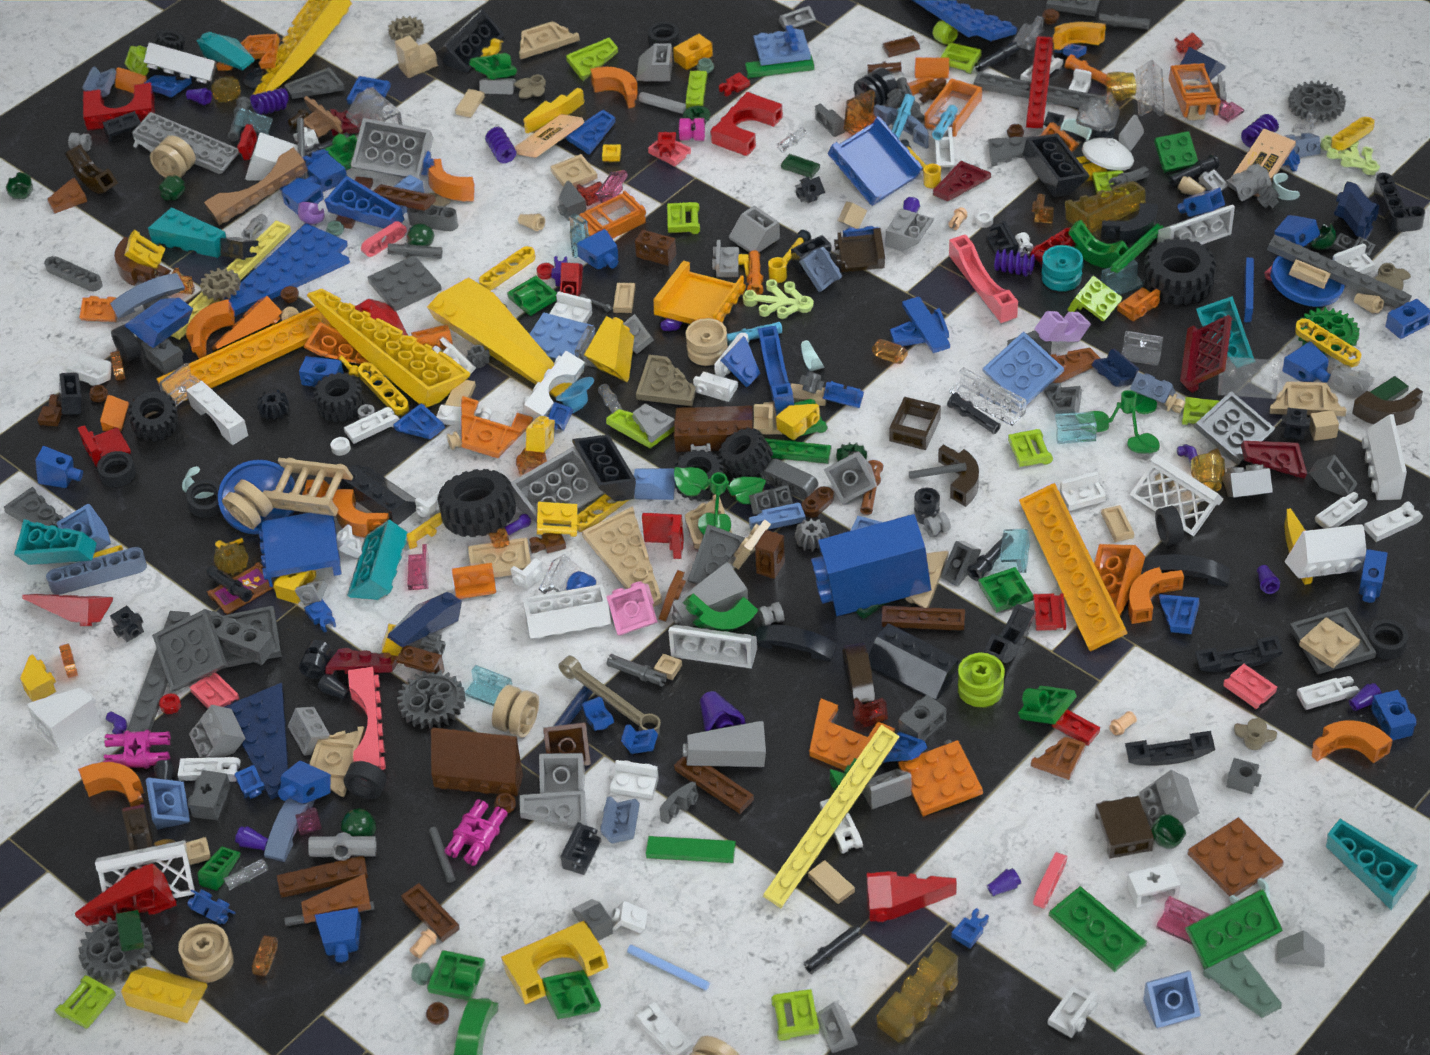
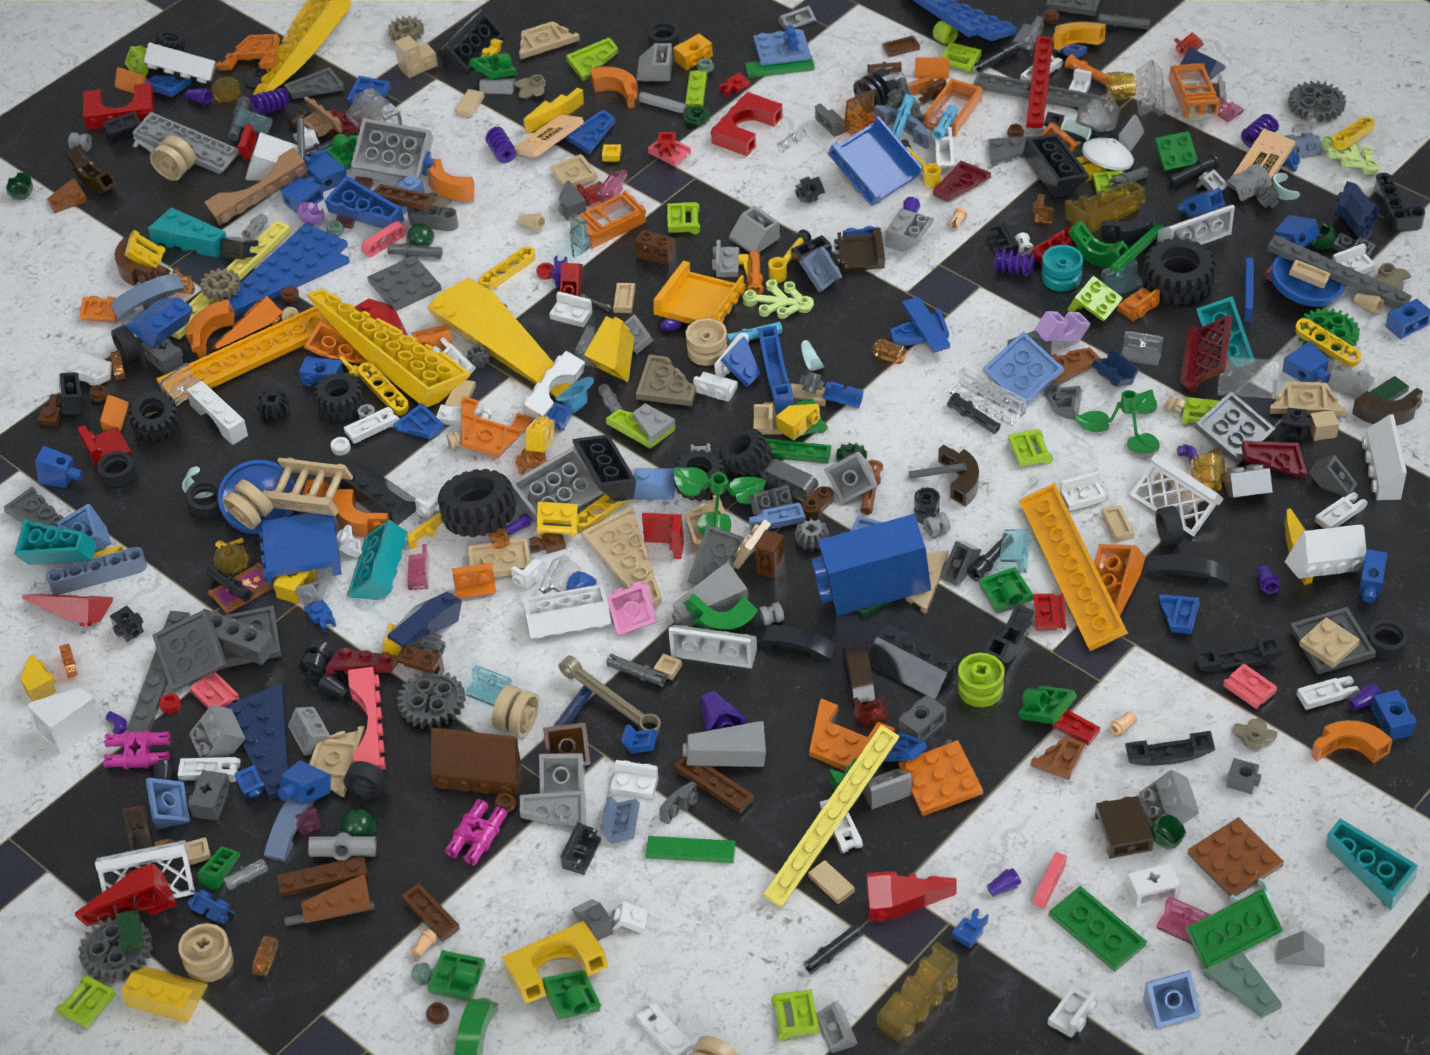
(90, 280): dark grey beam -> none
(100, 81): sand blue bracket -> none
(112, 776): orange arch -> none
(172, 188): dark green head -> none
(224, 50): teal wedge -> none
(250, 838): dark purple cone -> none
(340, 932): blue torso -> none
(442, 855): dark grey bar -> none
(532, 295): green plate -> none
(557, 334): medium blue plate -> none
(596, 714): blue bracket -> none
(599, 250): blue torso -> none
(668, 967): light blue bar -> none
(674, 592): dark orange wing -> none
(686, 126): dark pink wheel -> none
(709, 425): reddish brown slope -> none
(800, 166): dark green tile -> none
(852, 215): tan panel -> none
(912, 436): dark brown window -> none
(923, 617): reddish brown plate -> none
(984, 219): white tile -> none
(999, 300): coral arch -> none
(1076, 427): clear light blue panel -> none
(1148, 585): orange arch -> none
(1152, 388): sand blue bracket -> none
(1190, 186): tan cone -> none
(1393, 522): white plate -> none

